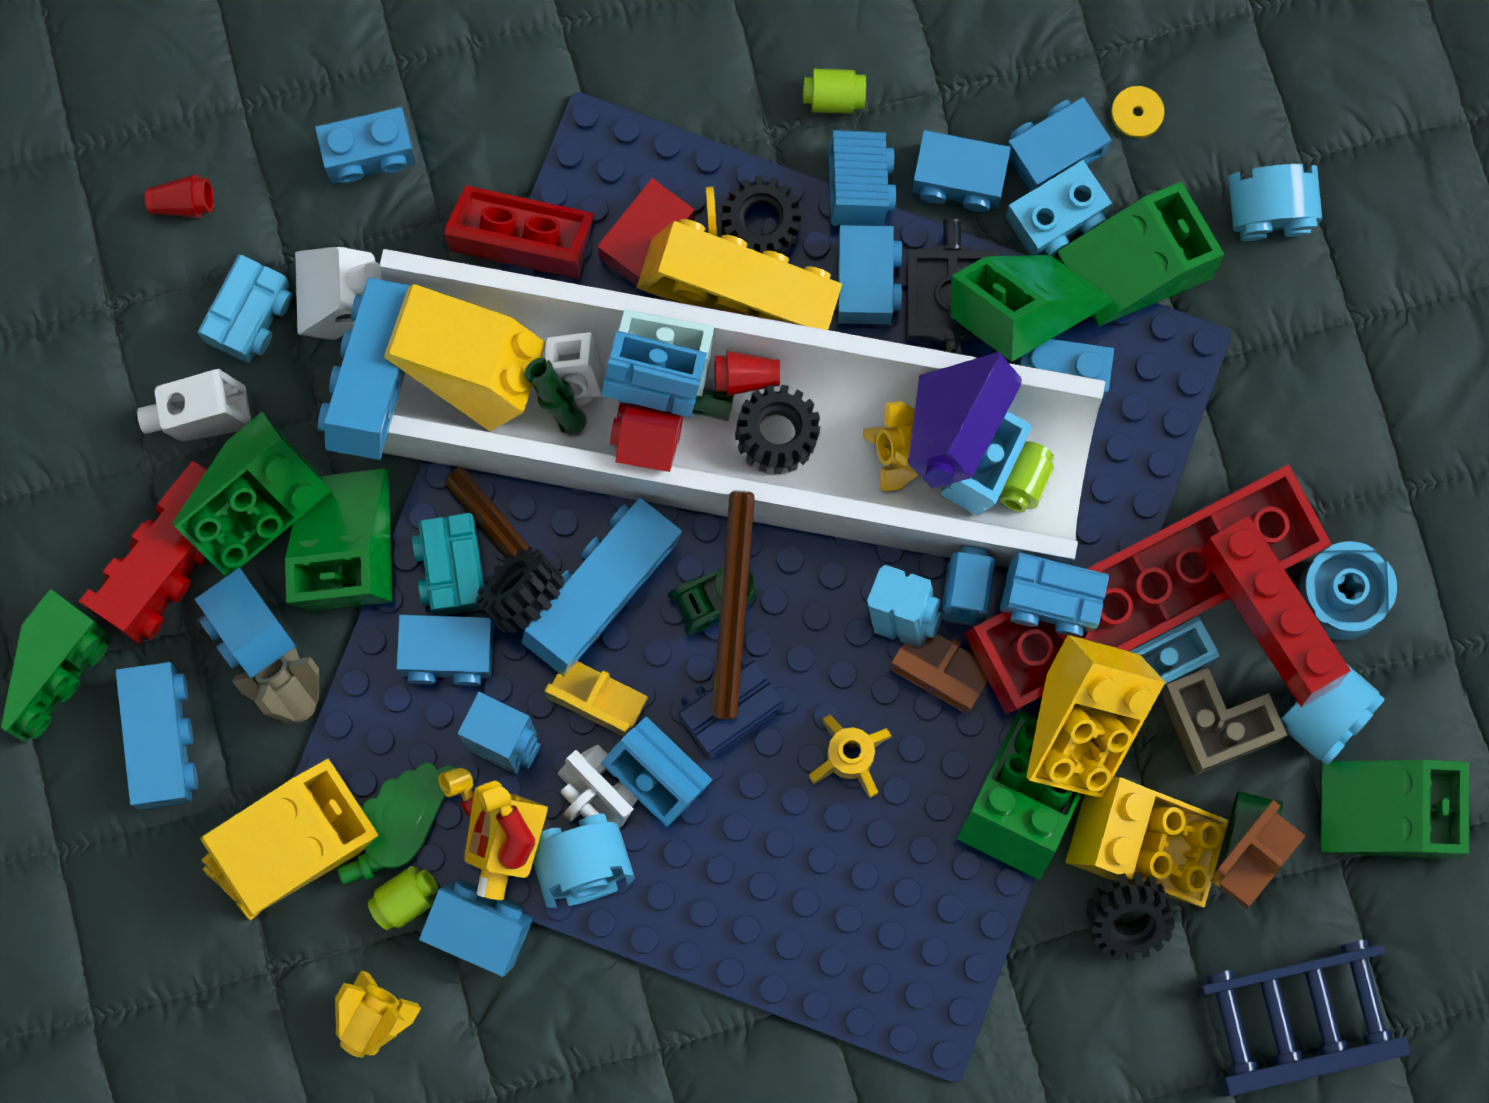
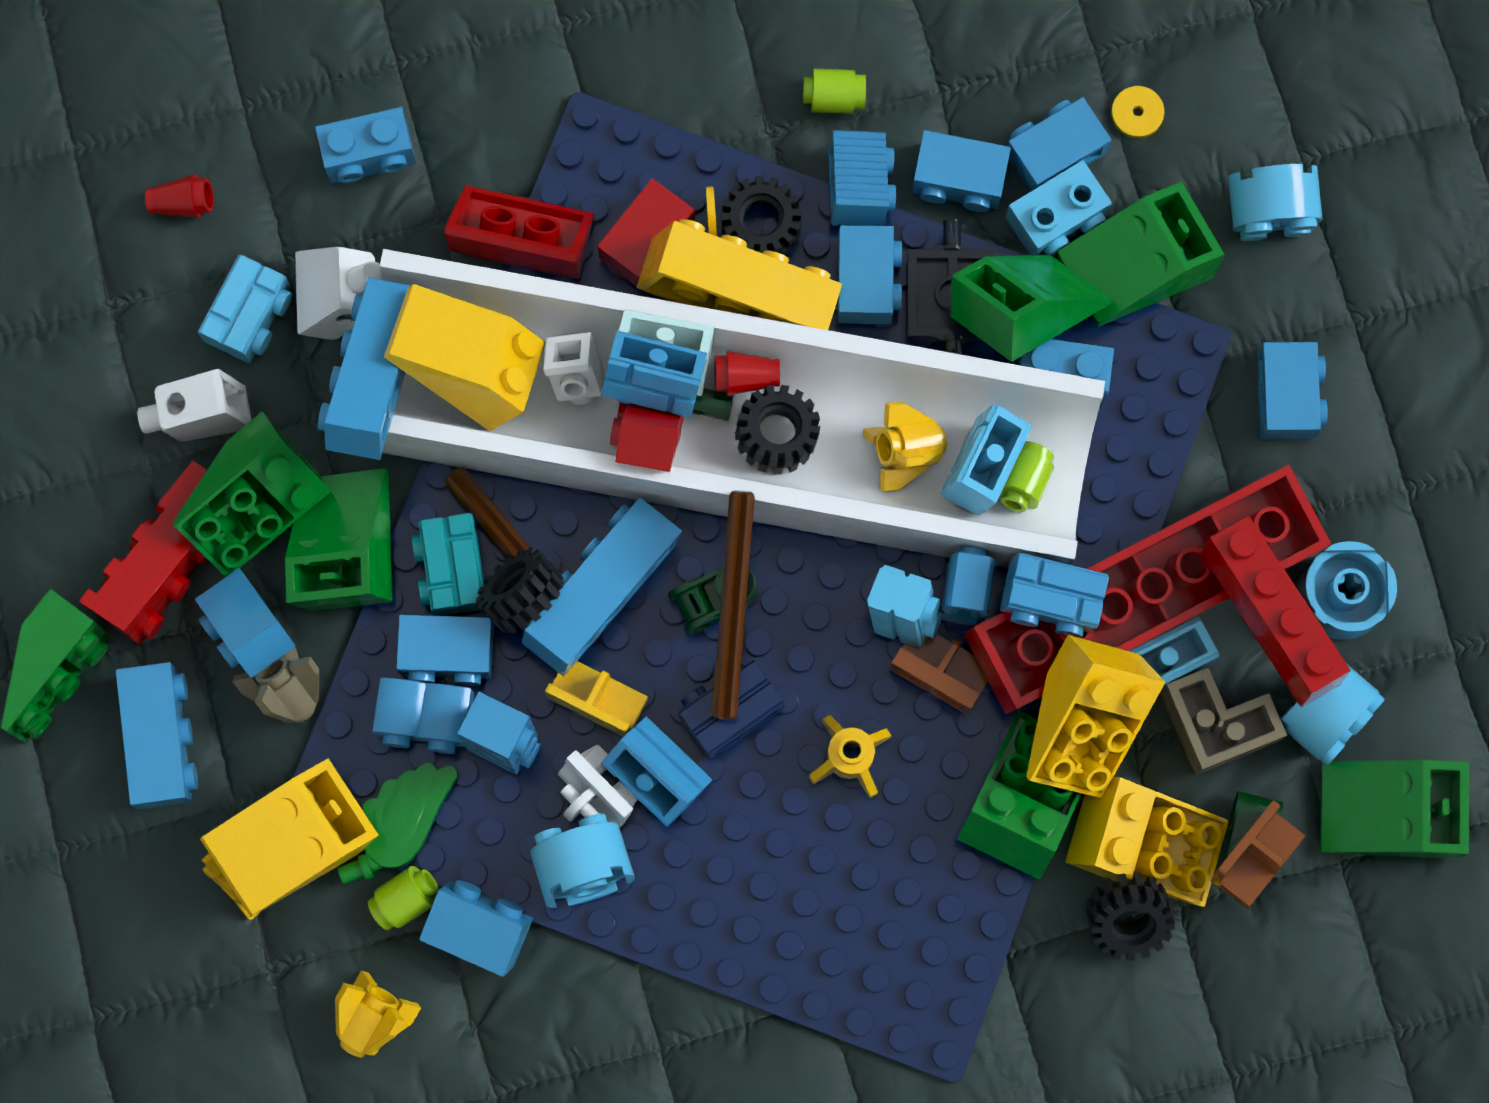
(421, 713): none -> dark azure brick
(500, 831): torso -> none
(555, 396): dark green pin -> none
(958, 417): dark purple slope -> none
(1289, 1062): dark blue fence -> none
(1290, 390): none -> dark azure brick

